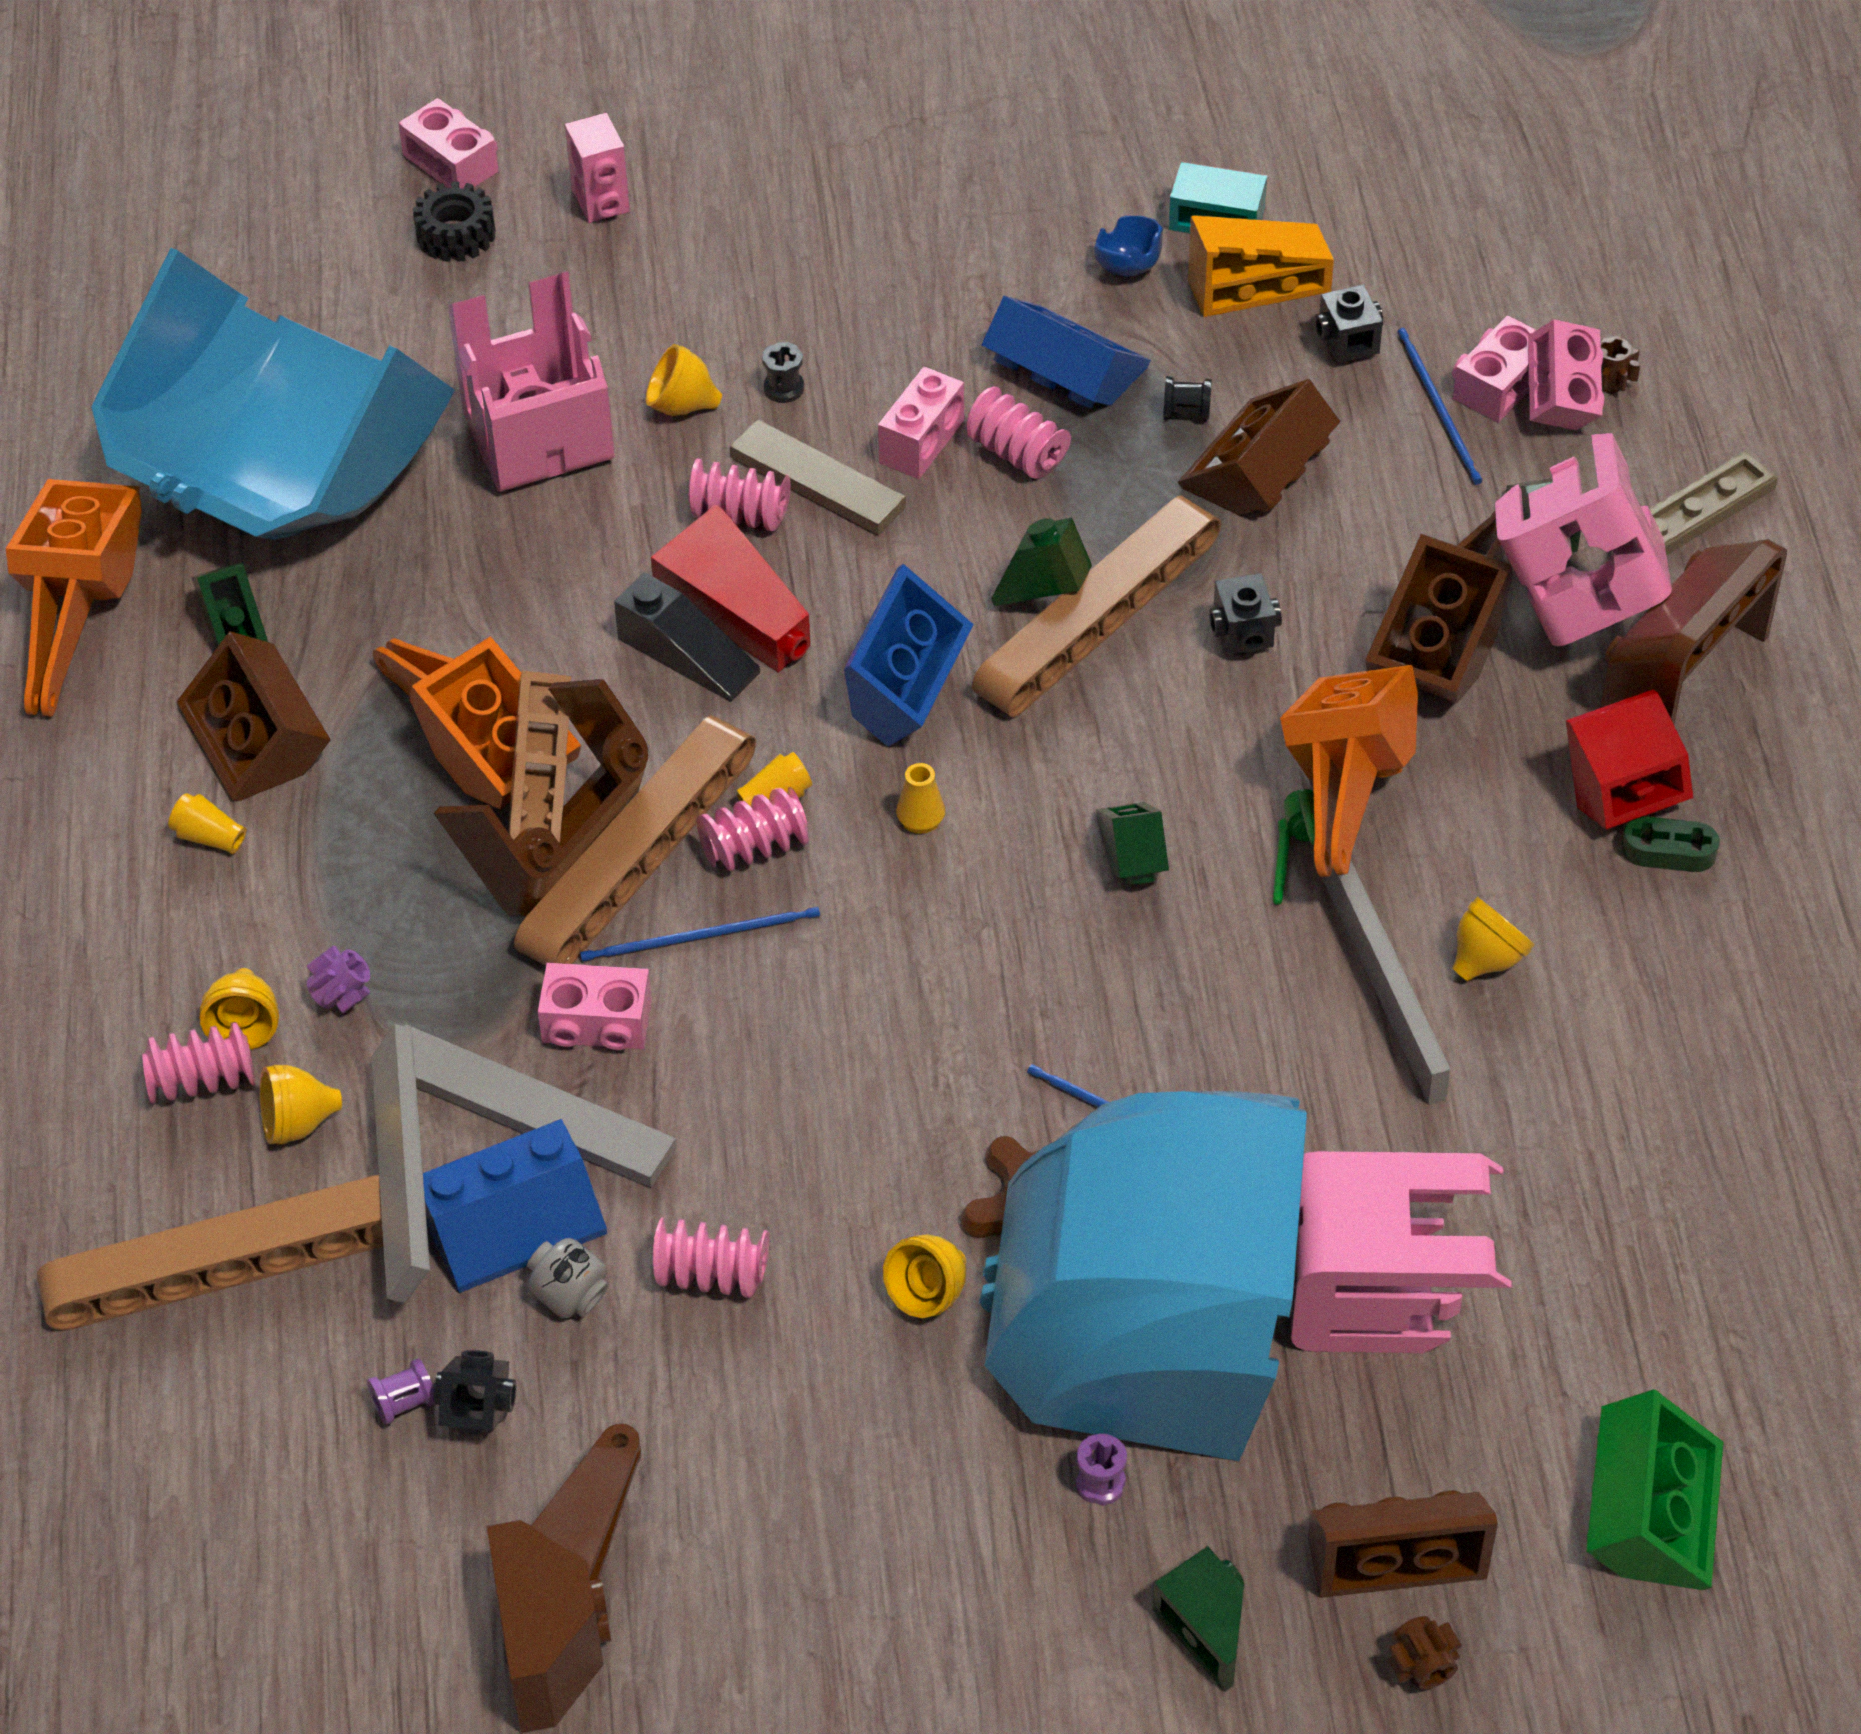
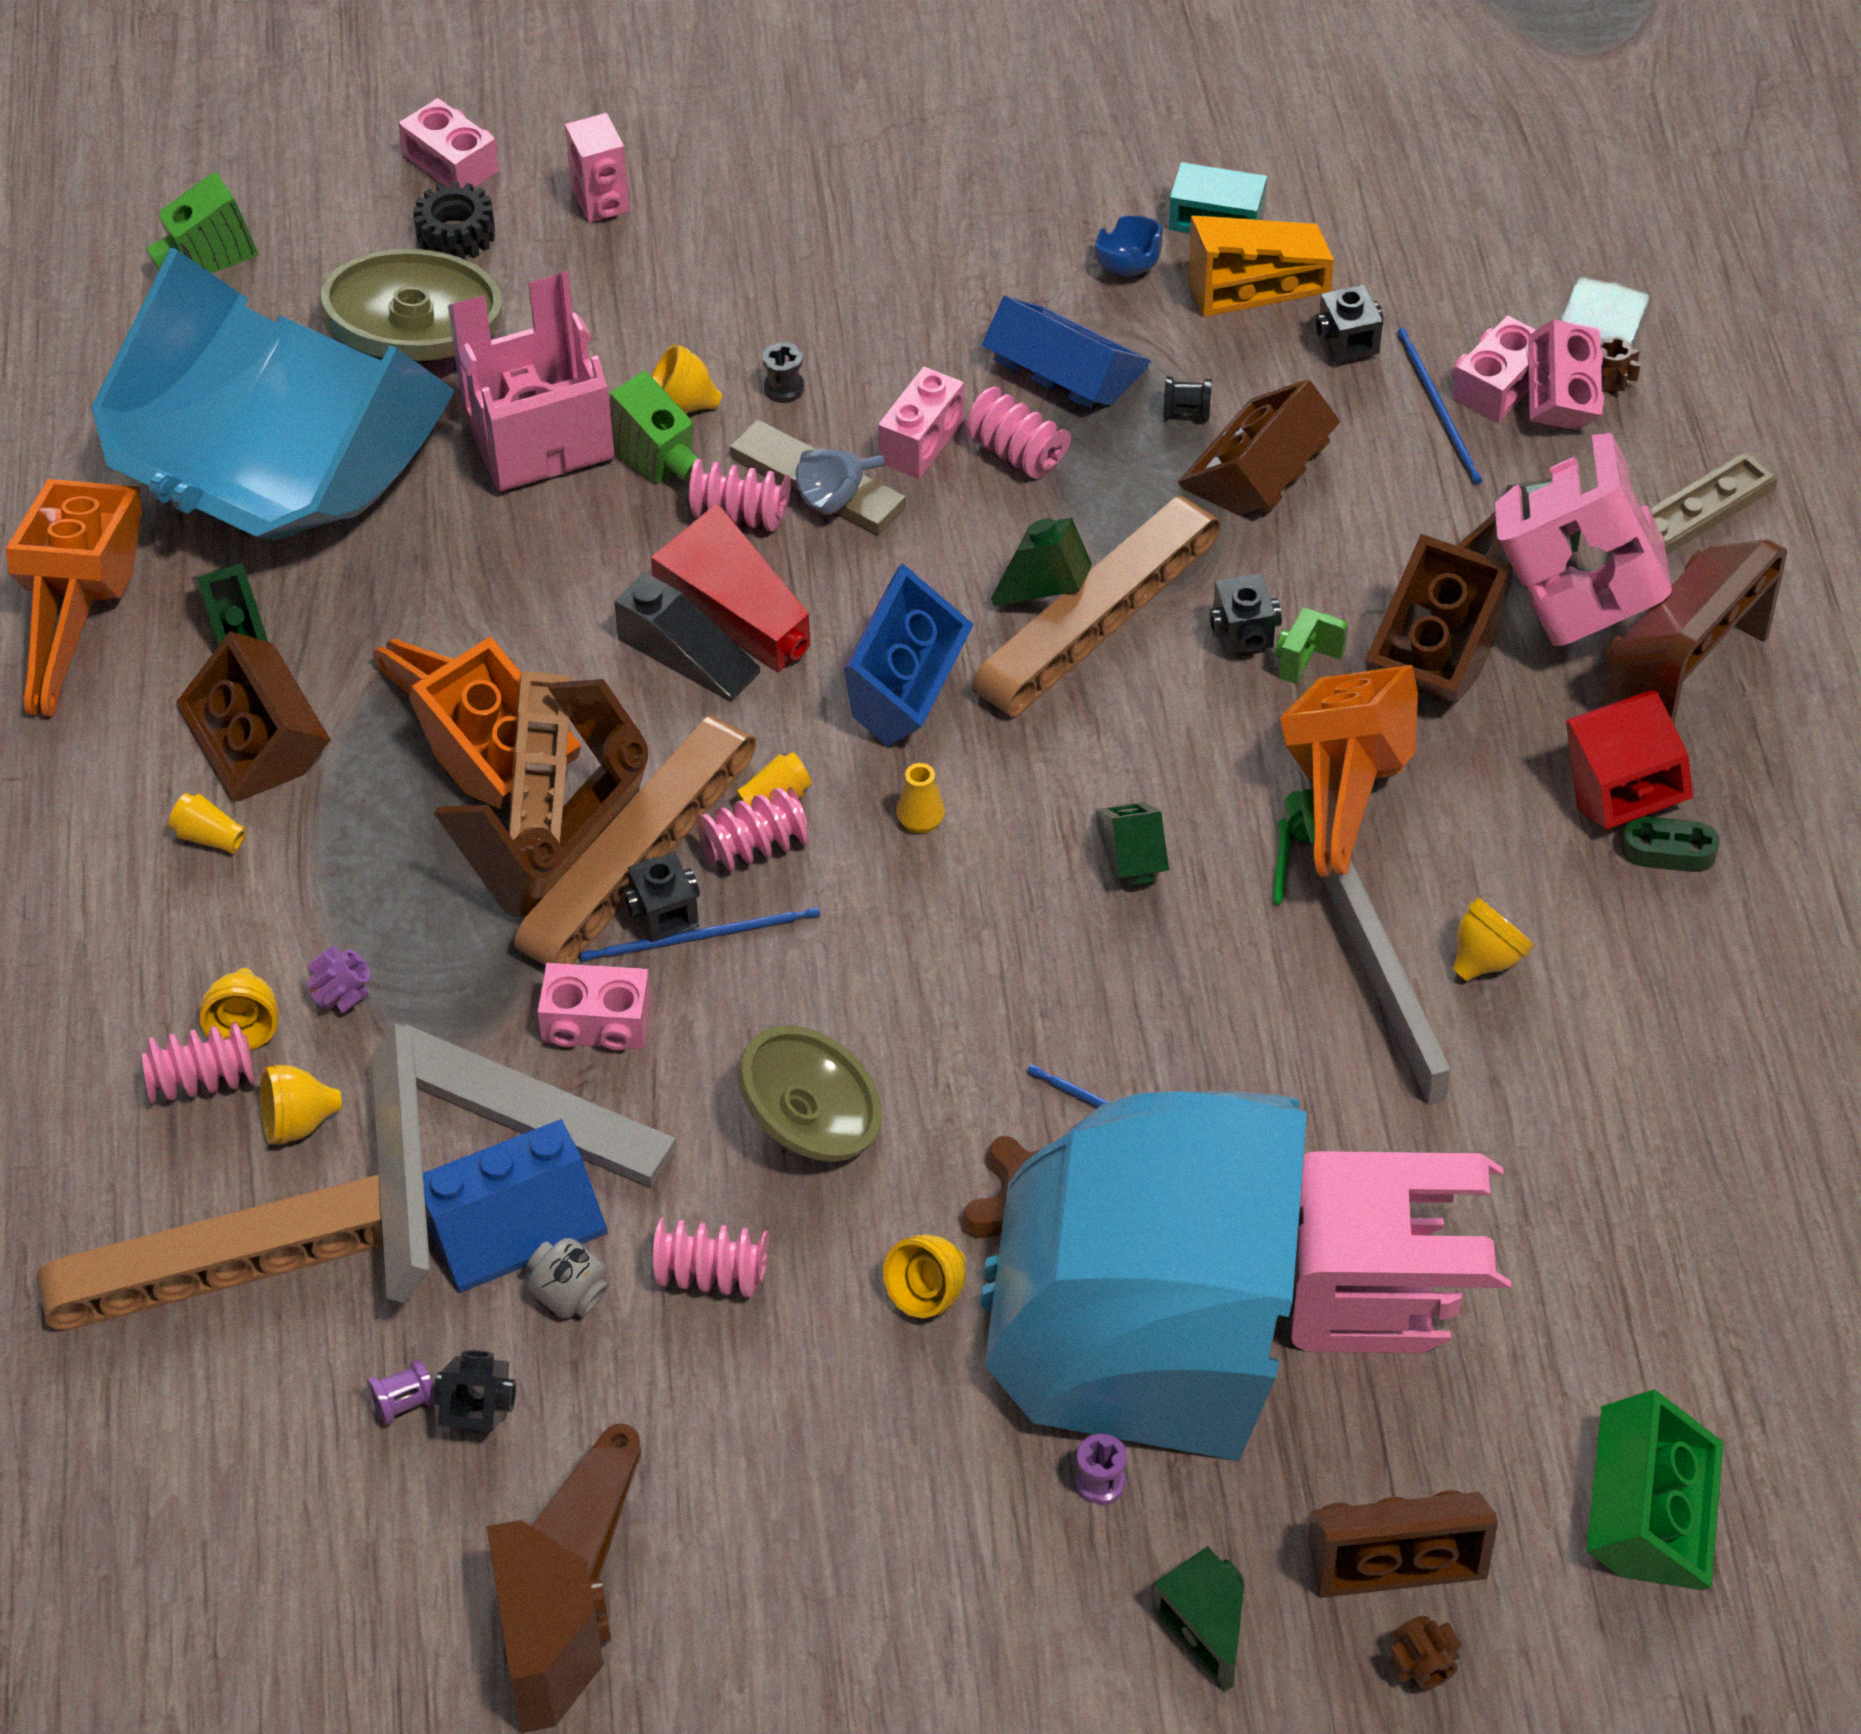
(205, 228): none -> bright green torso
(404, 301): none -> olive dish
(651, 430): none -> bright green torso
(662, 896): none -> black brick
(809, 1093): none -> olive dish
(831, 477): none -> sand blue piece
(1309, 634): none -> bright green bracket
(1607, 308): none -> clear light blue piece

